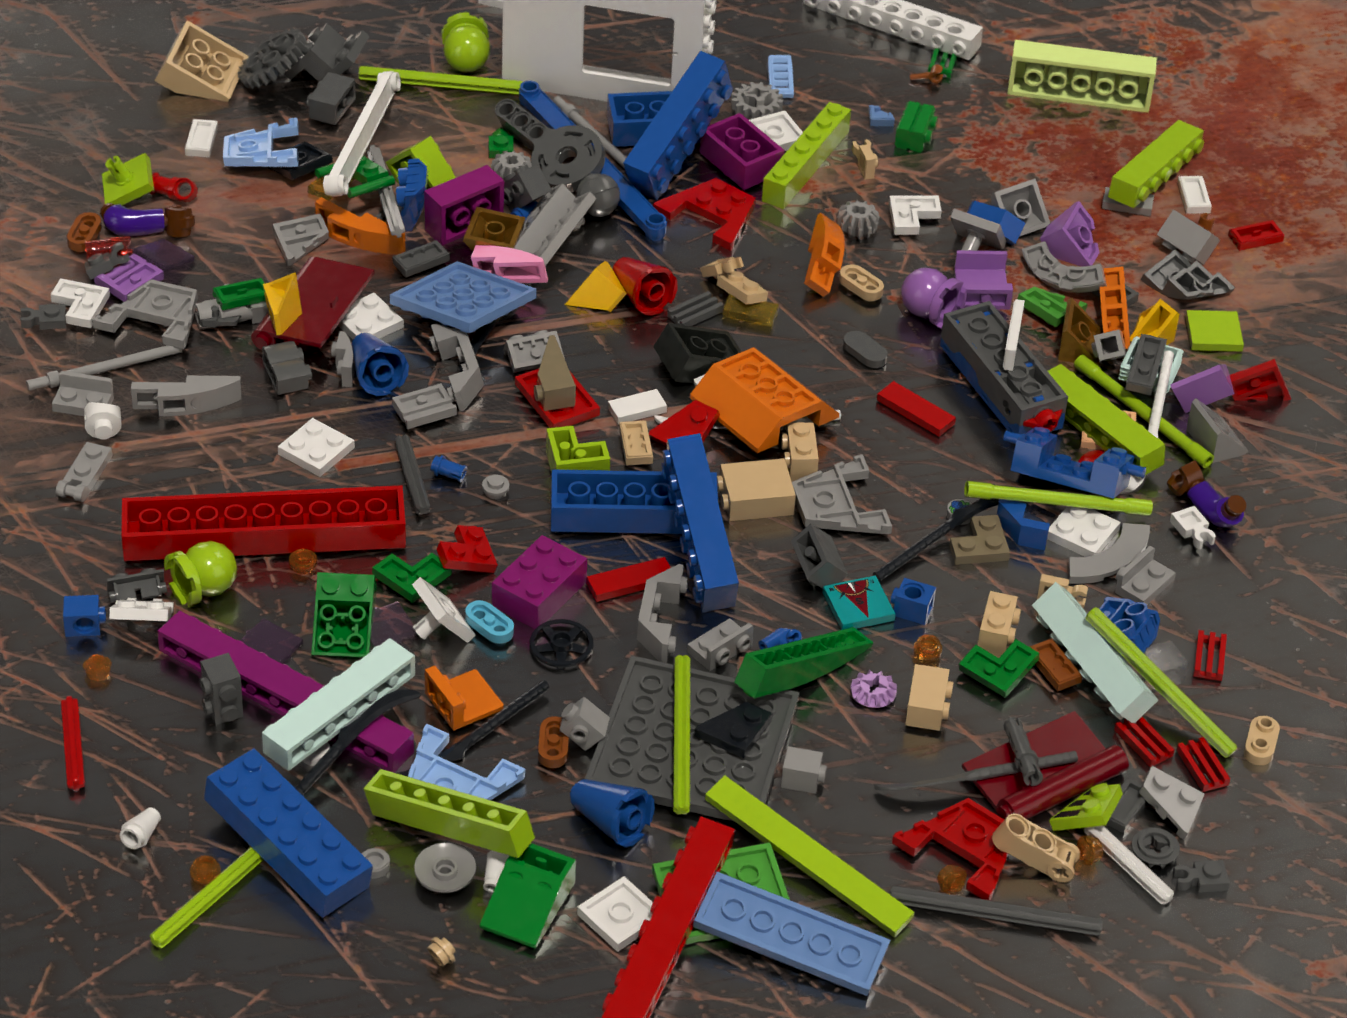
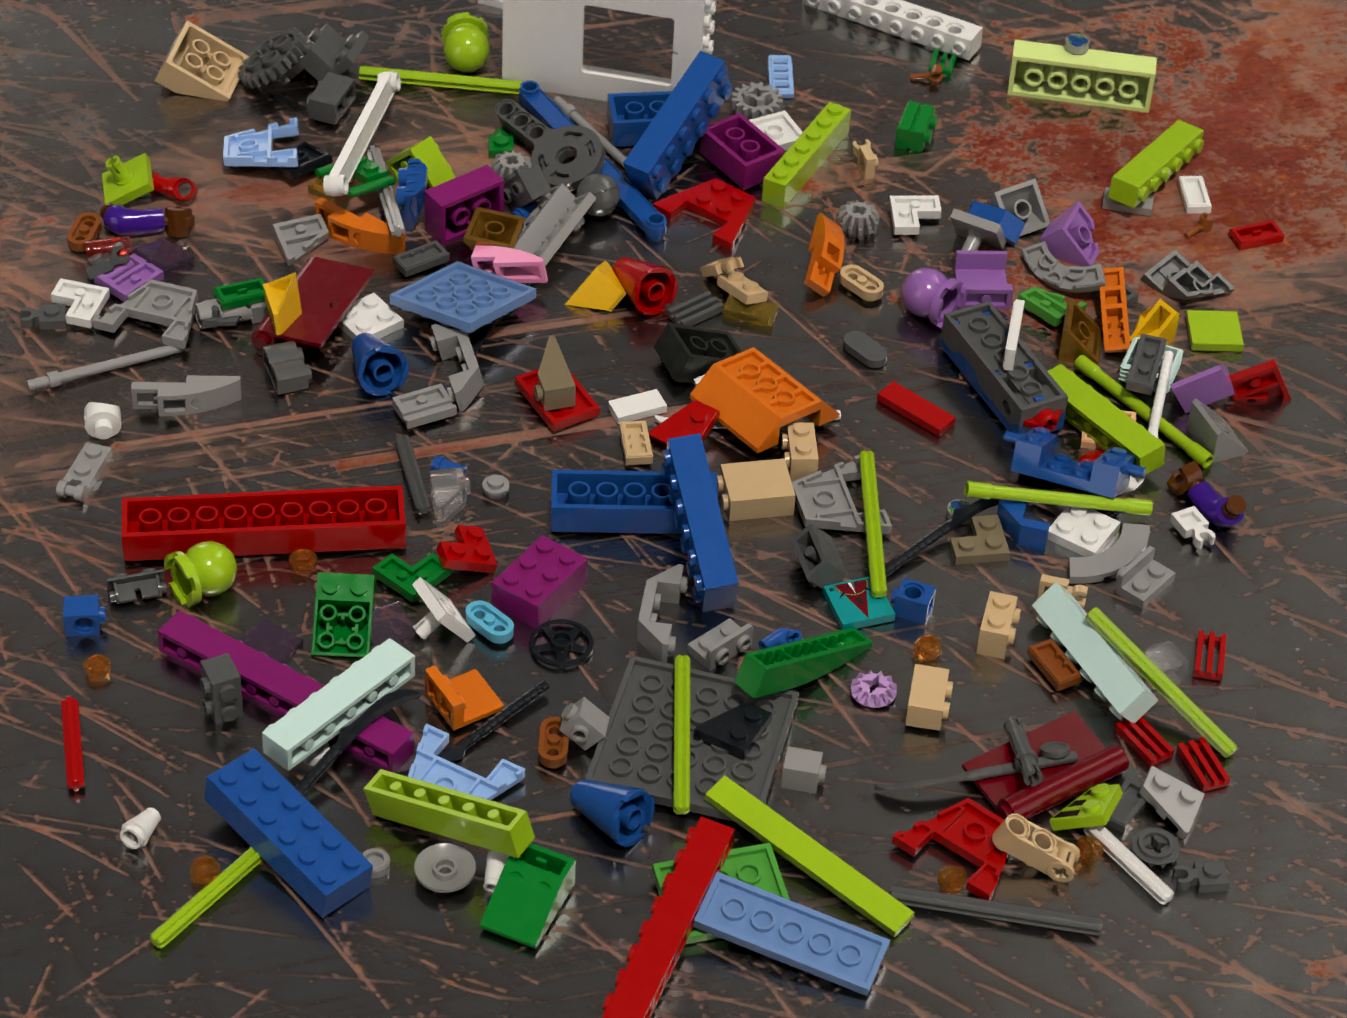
(78, 390): light grey bracket -> none
(142, 610): white plate -> none
(201, 138): white tile -> none
(316, 447): white plate -> none
(344, 358): light grey slope -> none
(441, 951): tan plate -> none
(448, 493): none -> clear slope
(528, 351): light grey bracket -> none
(566, 453): lime brick -> none
(617, 913): white plate -> none
(624, 579): red tile -> none
(872, 524): none -> lime axle
(880, 118): medium blue tile -> none
(999, 673): green plate -> none
(1054, 749): none -> dark grey piece
(1076, 44): none -> tile
(1109, 346): light grey brick -> none
(1133, 620): blue slope -> none
(1188, 237): light grey brick -> none
(1261, 740): tan plate -> none

